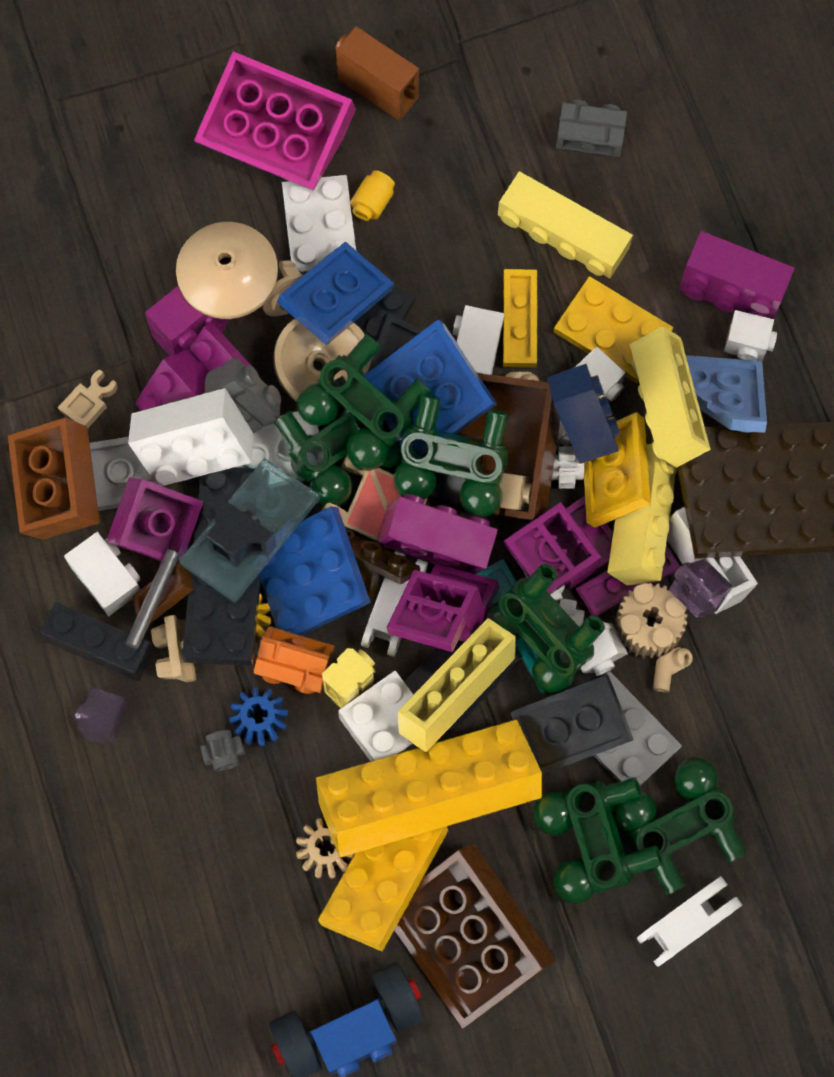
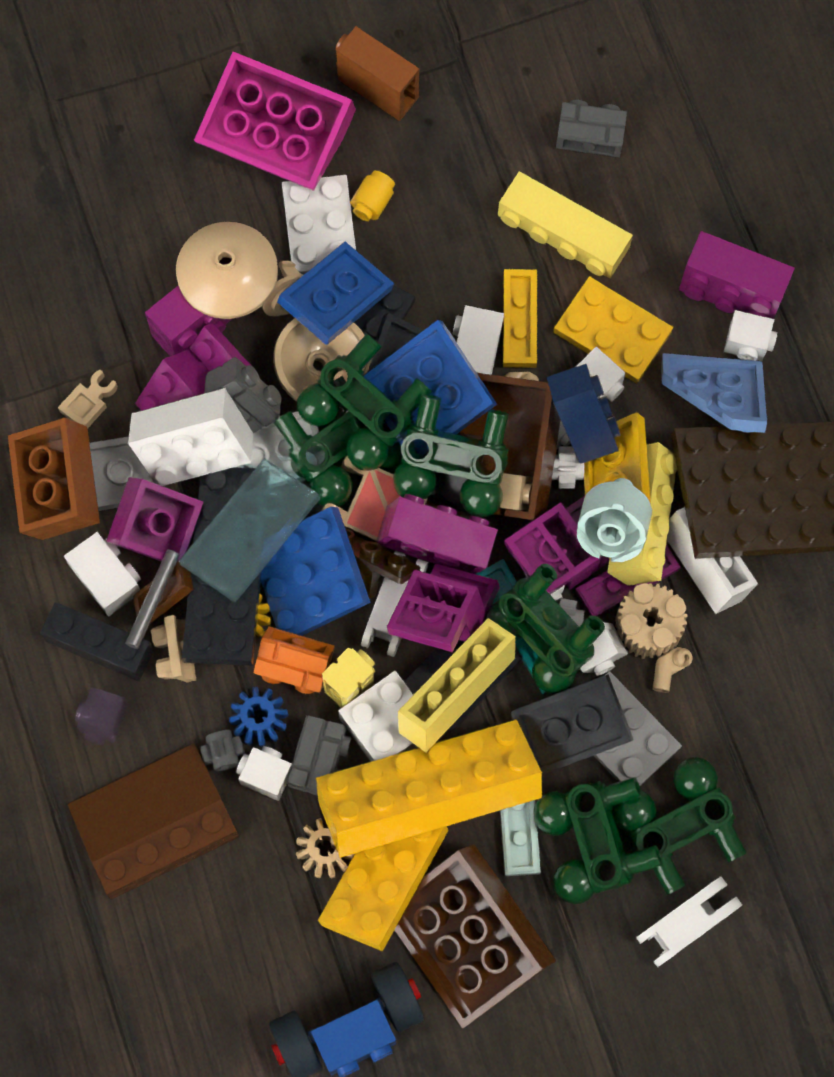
(152, 821): none -> reddish brown slope
(237, 533): black brick -> none
(264, 772): none -> white brick
(317, 753): none -> dark grey brick
(520, 840): none -> light aqua tile
(614, 520): none -> light aqua brick
(669, 397): light yellow brick -> none
(700, 587): clear purple brick -> none

